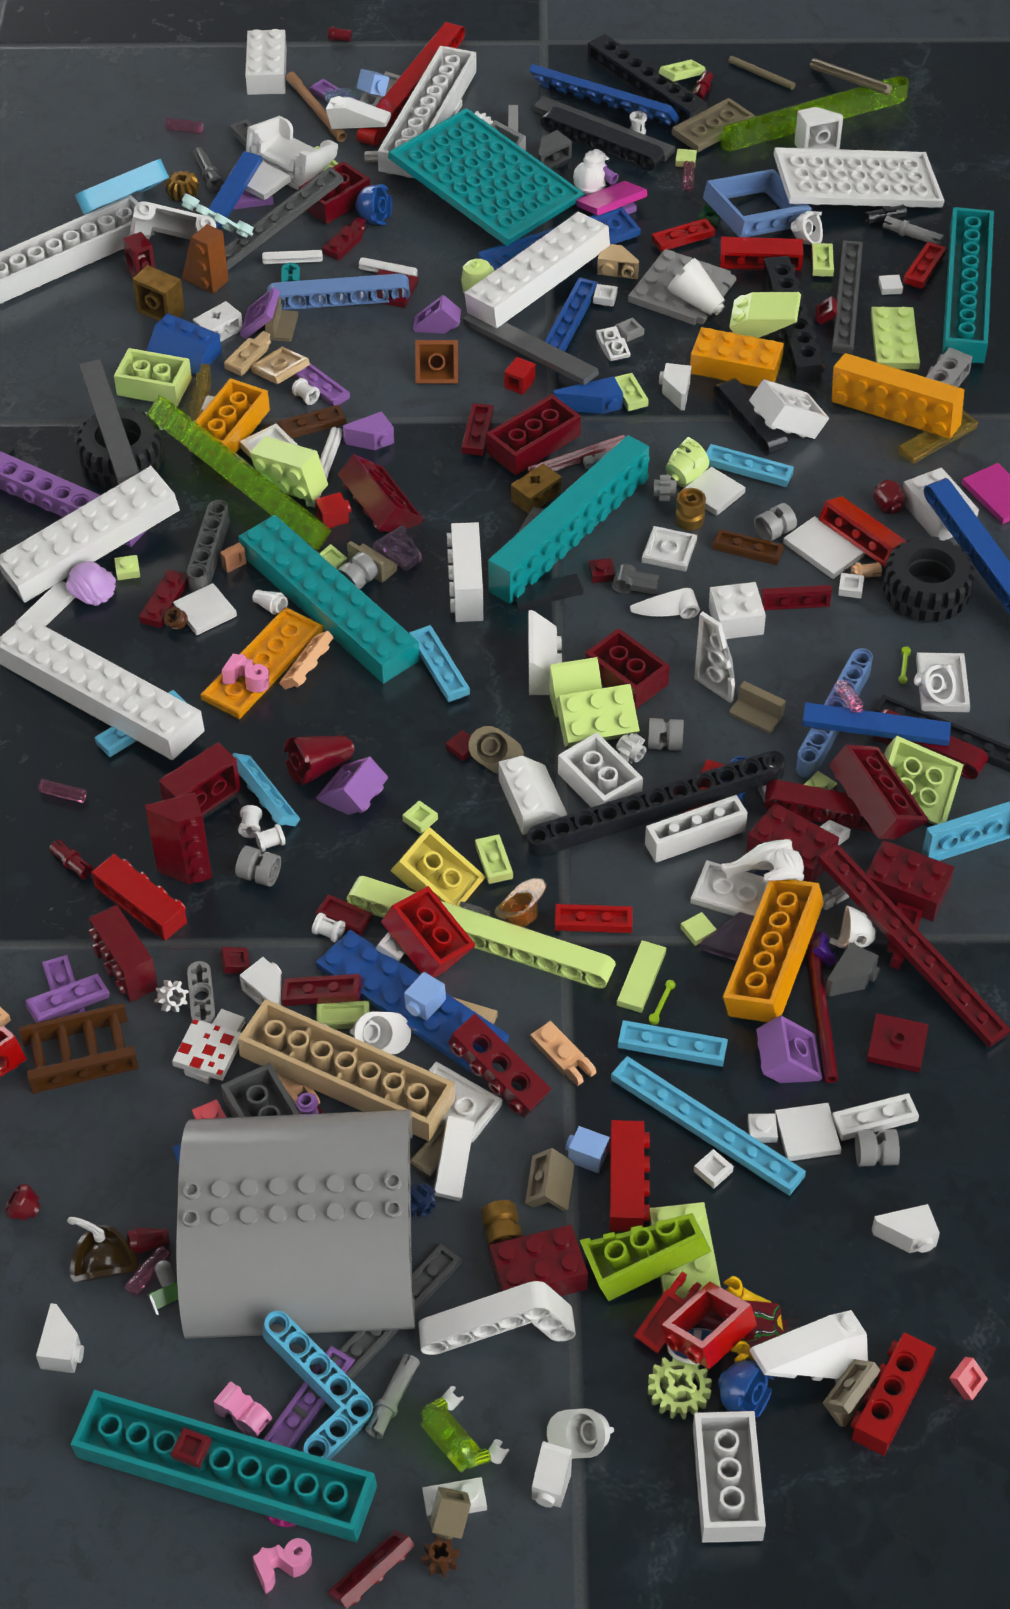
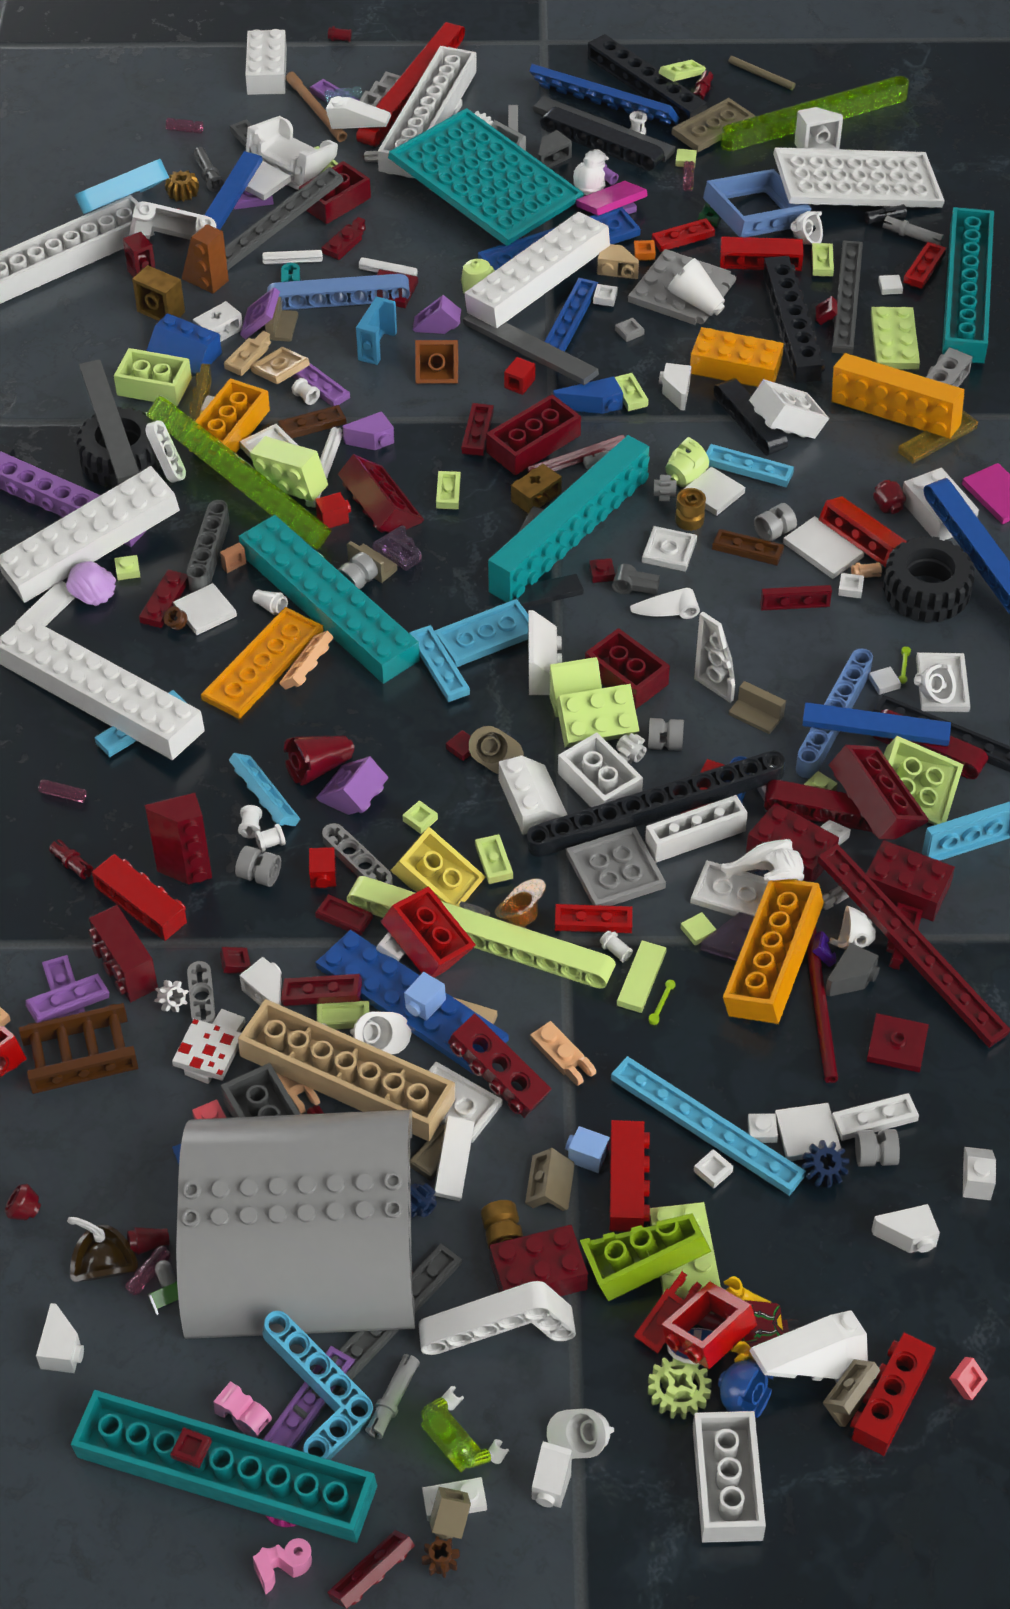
(170, 463): none -> white beam
(209, 775): dark red brick -> none
(242, 228): light aqua plant -> none
(256, 675): bright pink leg -> none
(307, 1104): medium lavender pin -> none
(322, 867): none -> red brick
(328, 927): white bush -> none
(333, 556): yellowish green tile -> none
(353, 860): none -> light grey beam
(372, 82): light blue brick -> none
(374, 204): blue cylinder -> none
(376, 322): none -> dark azure panel
(448, 490): none -> yellowish green plate
(465, 572): white brick -> none
(485, 632): none -> medium azure plate
(612, 344): white slope -> none
(615, 868): none -> light grey plate
(615, 945): none -> white pin
(644, 250): none -> orange plate
(672, 1043): medium azure plate -> none
(738, 609): white brick -> none
(764, 312): yellowish green slope -> none
(788, 1052): medium lavender slope -> none
(815, 1164): none -> dark blue gear
(849, 696): clear pink axle -> none
(851, 76): dark tan axle -> none
(884, 680): none -> white tile
(979, 1173): none -> white slope

